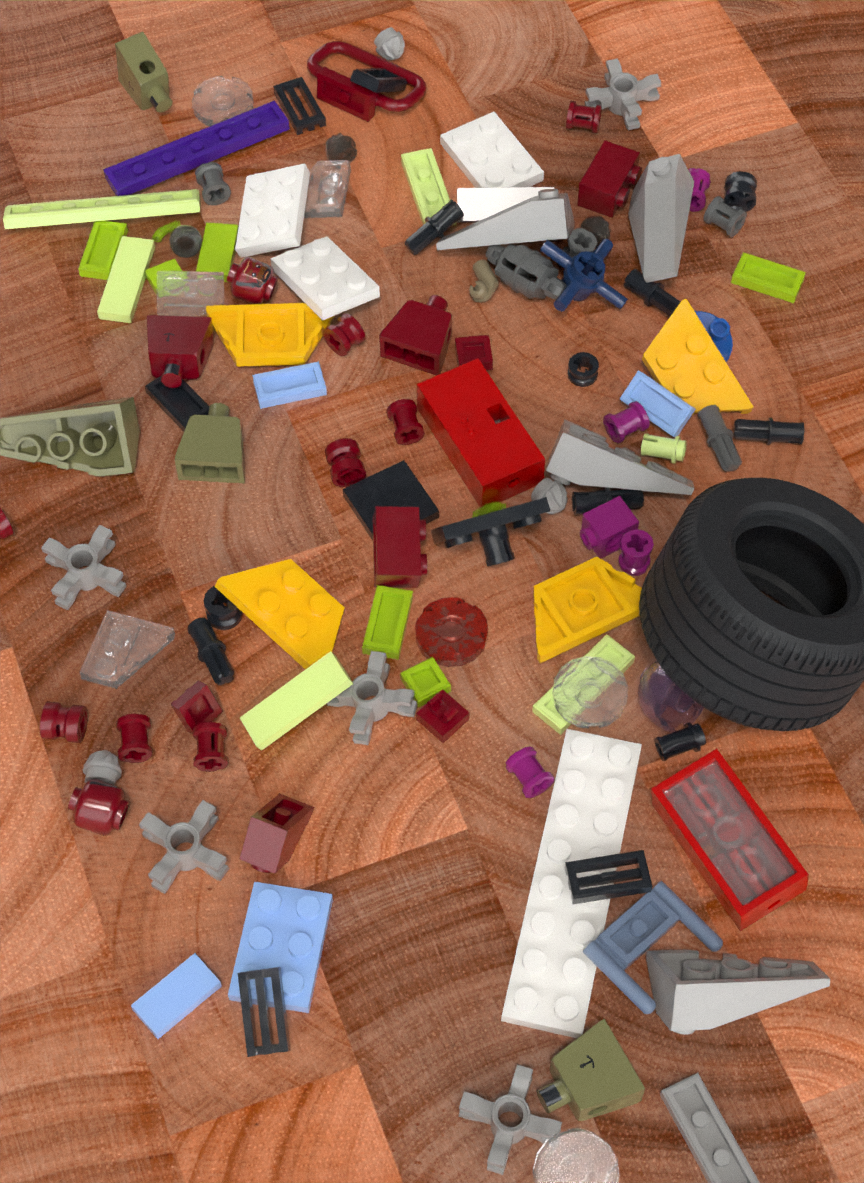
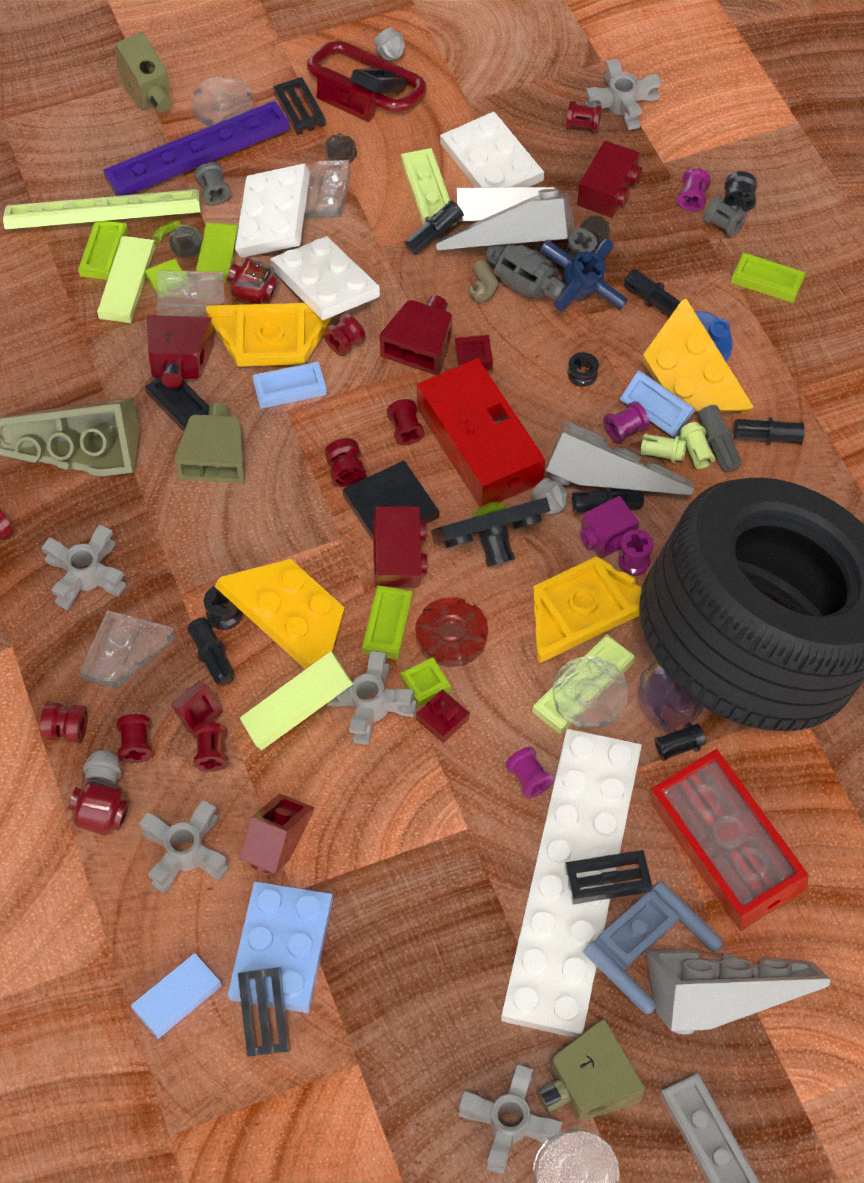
(660, 216): light grey wedge -> none
(697, 445): none -> yellowish green pin

